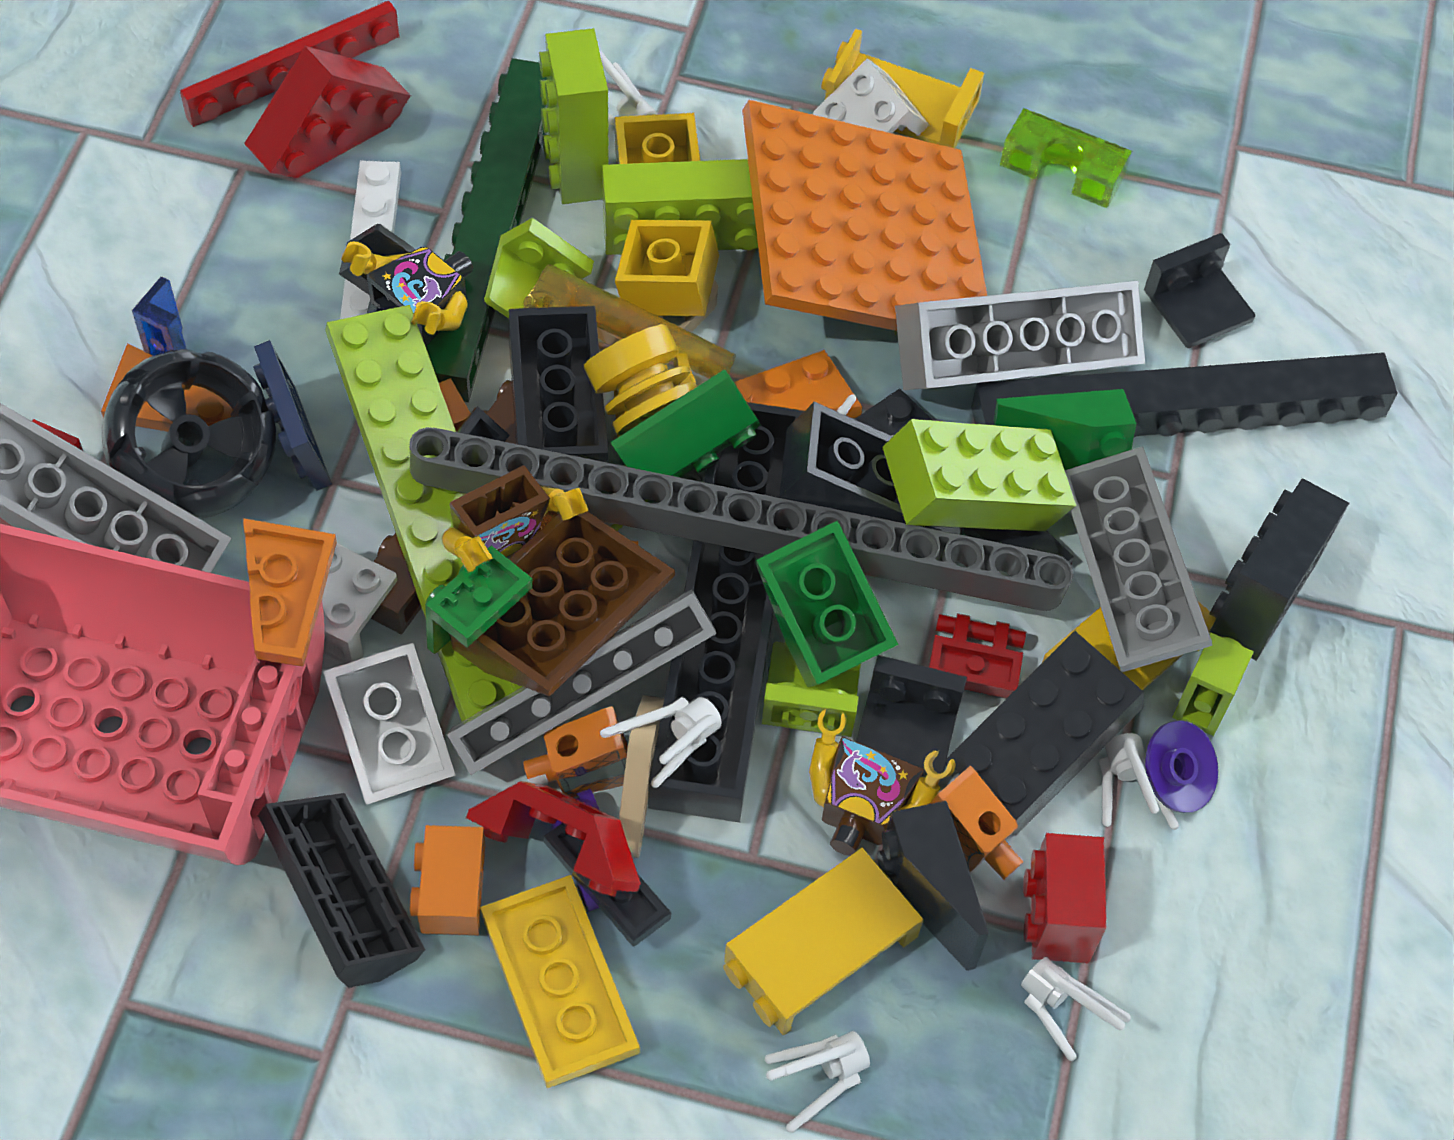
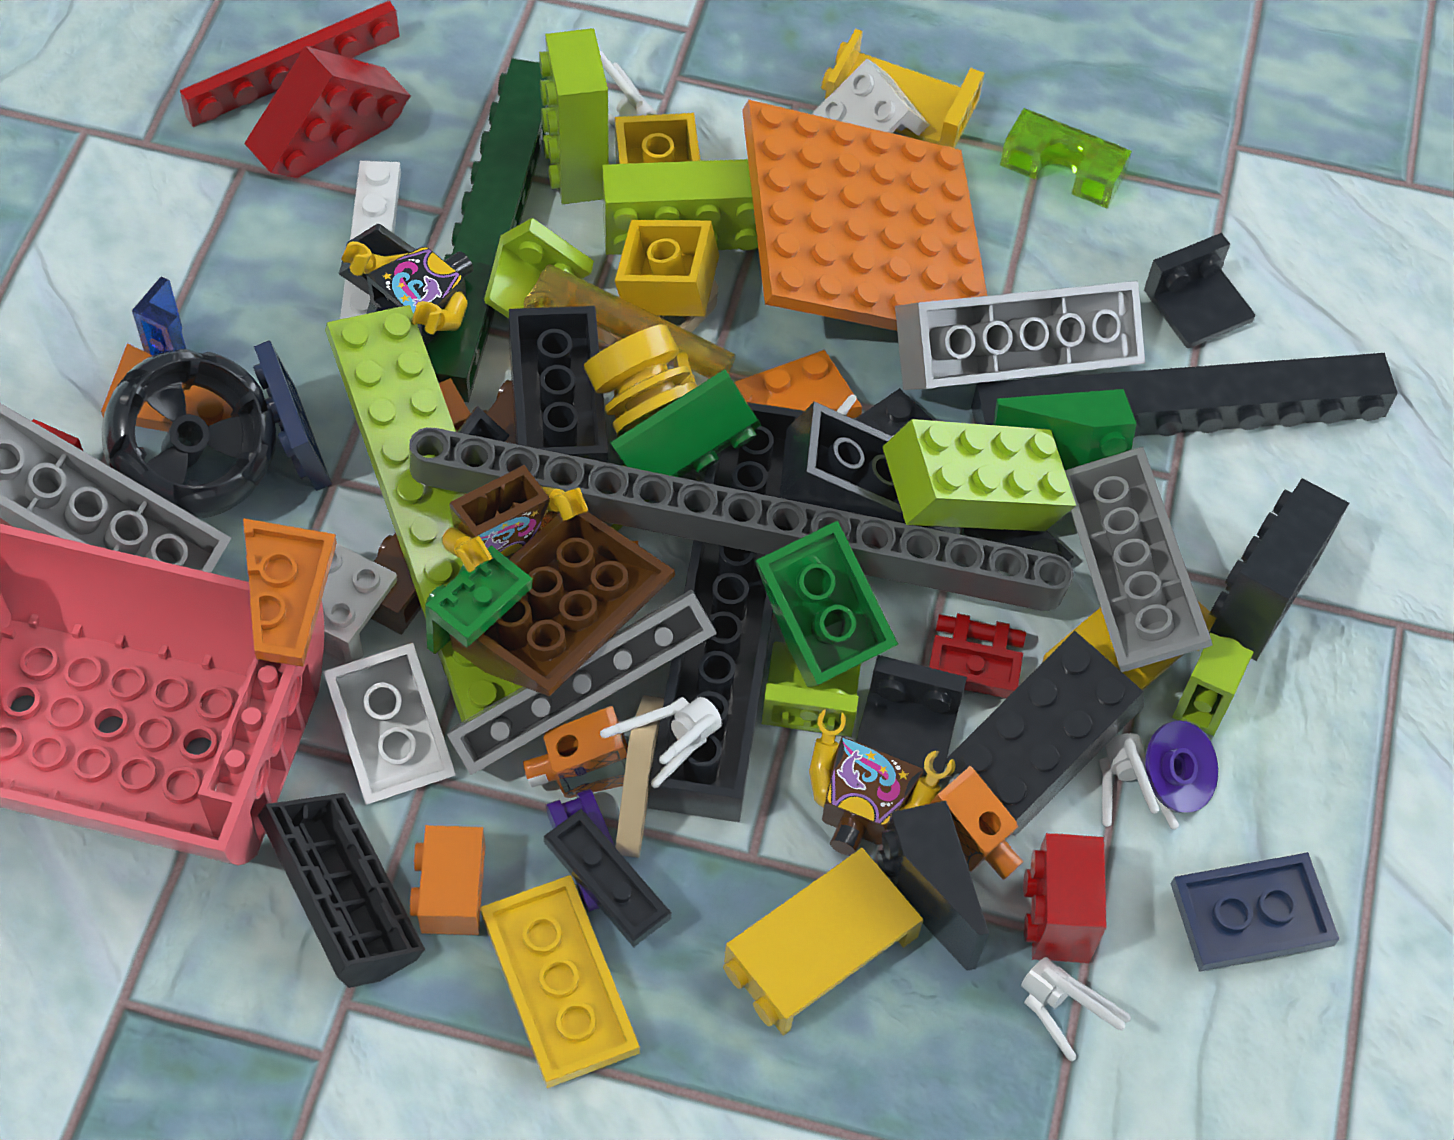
(605, 850): red slope -> none
(839, 1058): white plant -> none
(1254, 911): none -> dark blue plate

